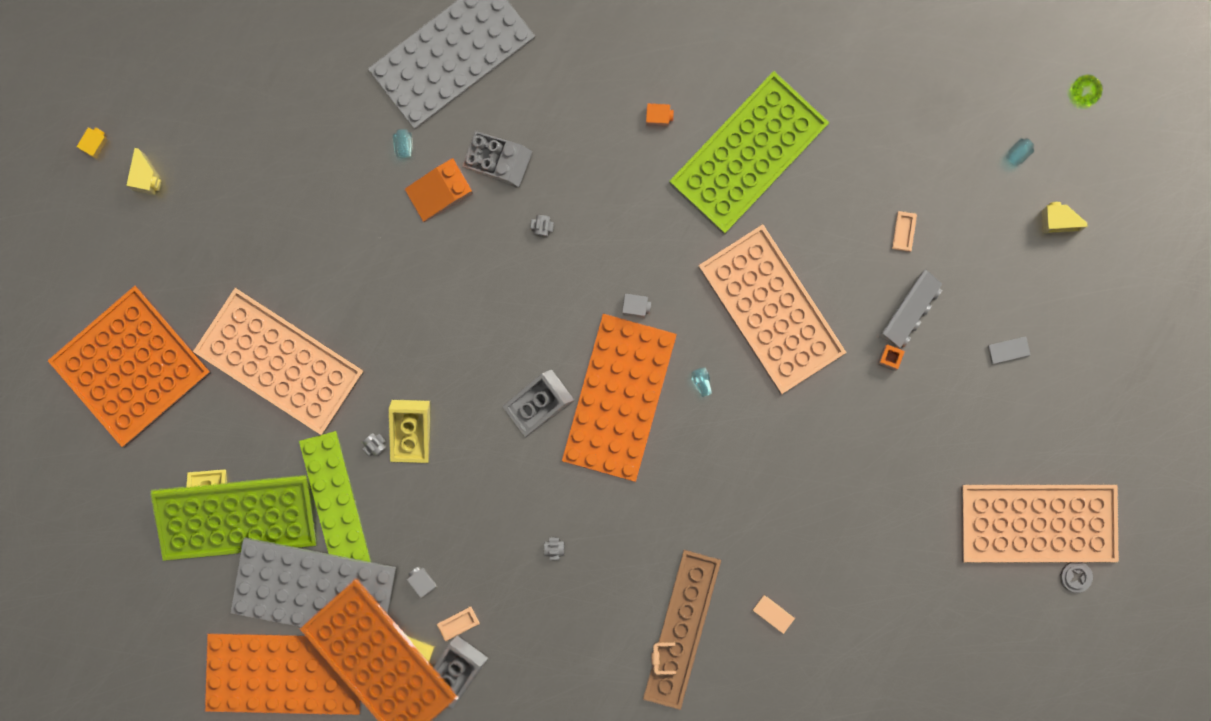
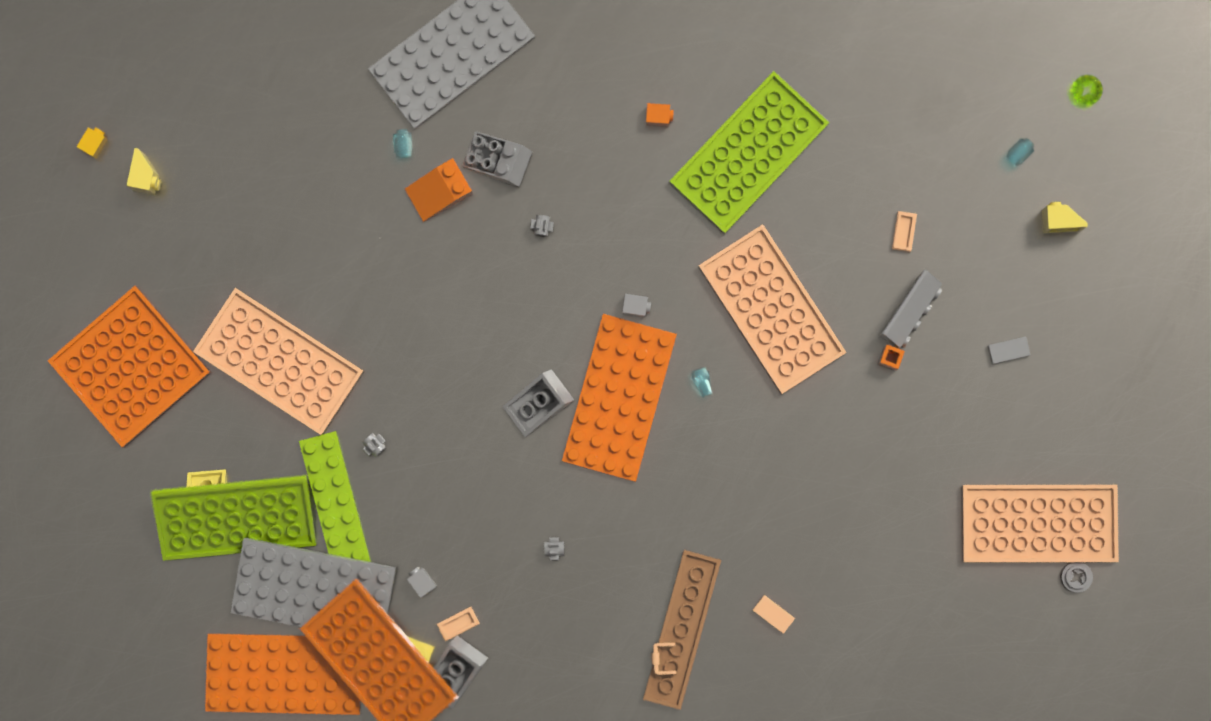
(409, 431): light yellow slope -> none

